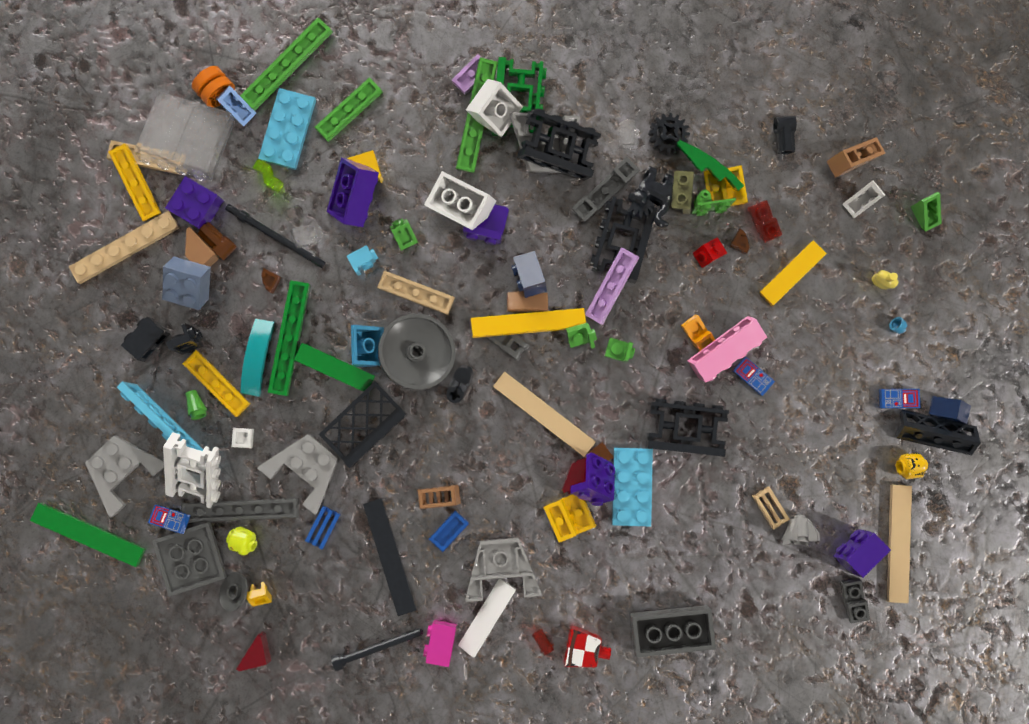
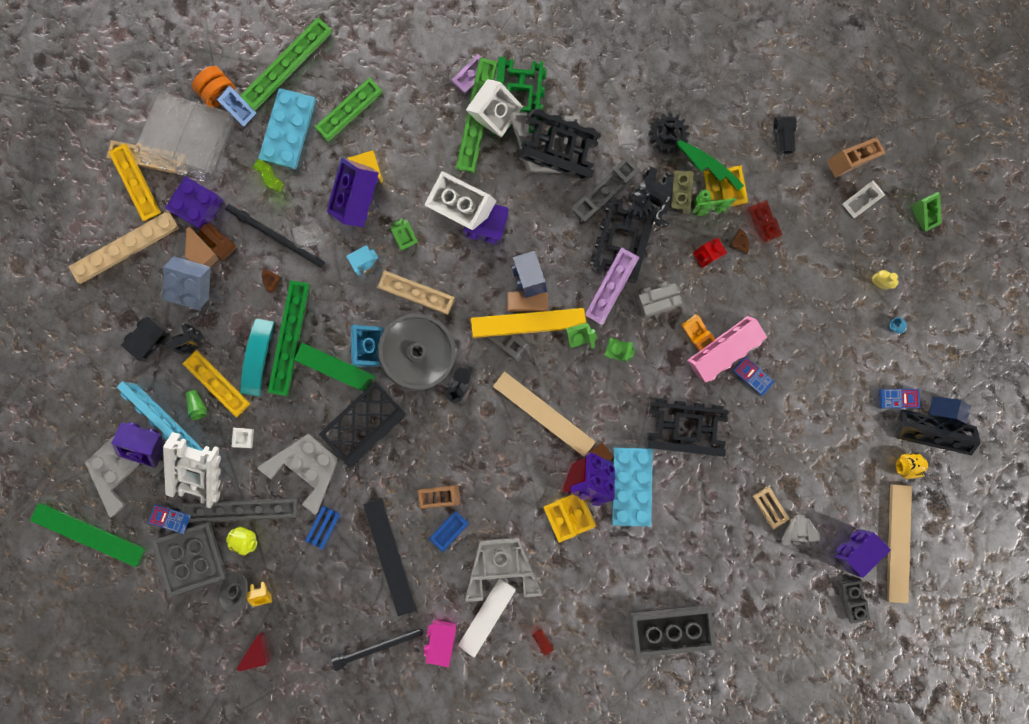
(138, 444): none -> dark purple brick
(584, 649): torso -> none
(659, 300): none -> light grey brick
(792, 273): yellow tile -> none

